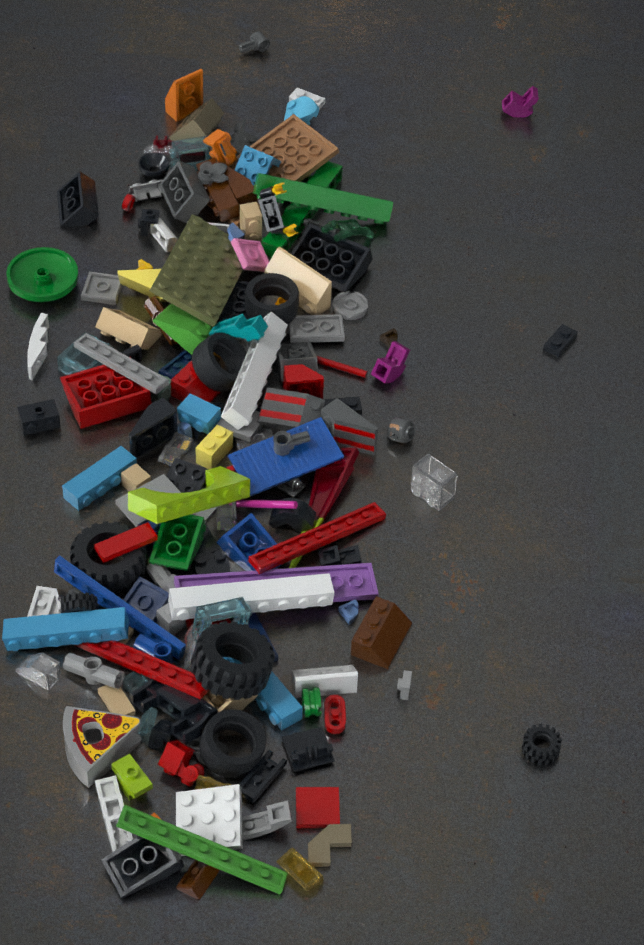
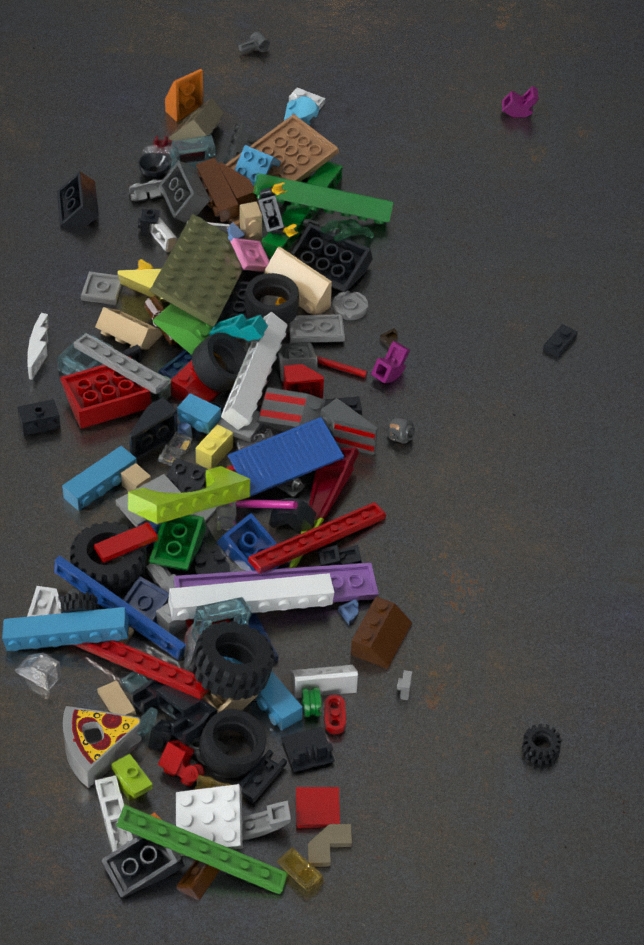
(42, 274): green dish -> none
(93, 670): light grey piece -> none
(128, 202): red tile -> none
(148, 645): blue piece -> none
(212, 172): dark grey plate -> none
(214, 140): orange window -> none
(289, 440): dark grey axle -> none
(433, 482): clear brick -> none

